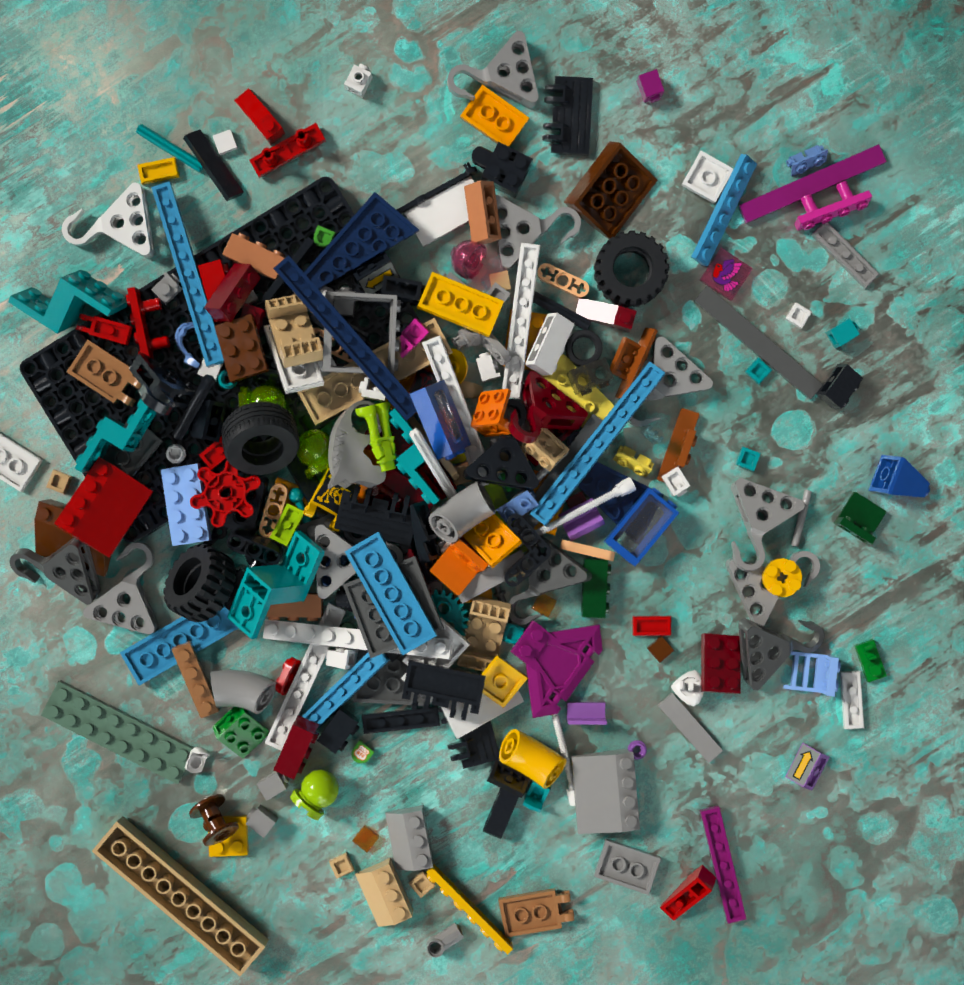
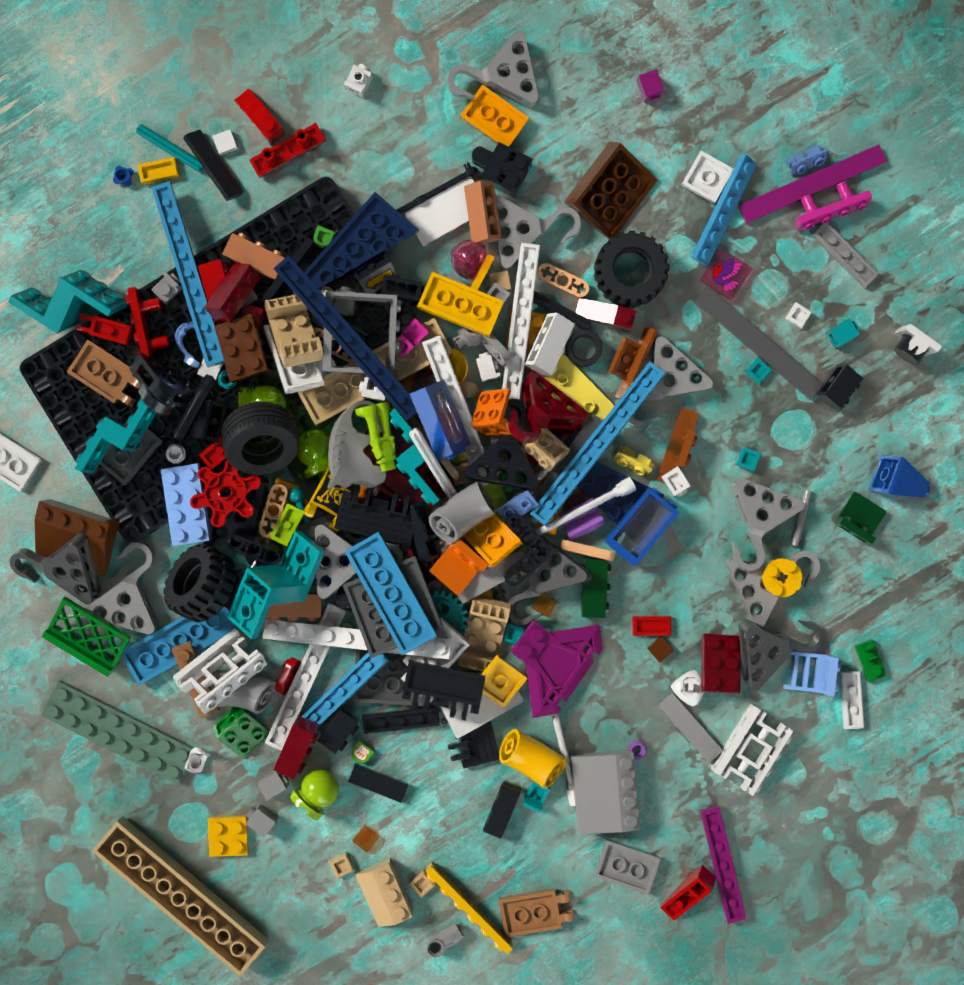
(59, 481): tan tile -> none
(81, 647): none -> green fence
(103, 507): red slope -> none
(107, 224): white piece -> none
(119, 171): none -> blue plate
(213, 659): none -> white fence
(213, 820): reddish brown hose -> none
(341, 657): white brick -> none
(378, 782): none -> black tile
(410, 839): light grey slope -> none
(483, 272): none -> yellow tile
(508, 779): black bracket -> none
(571, 118): black hinge -> none
(586, 713): medium lavender panel -> none
(588, 373): clear smoke brick -> none
(739, 740): none -> white fence
(807, 767): panel -> none
(914, 344): none -> piece

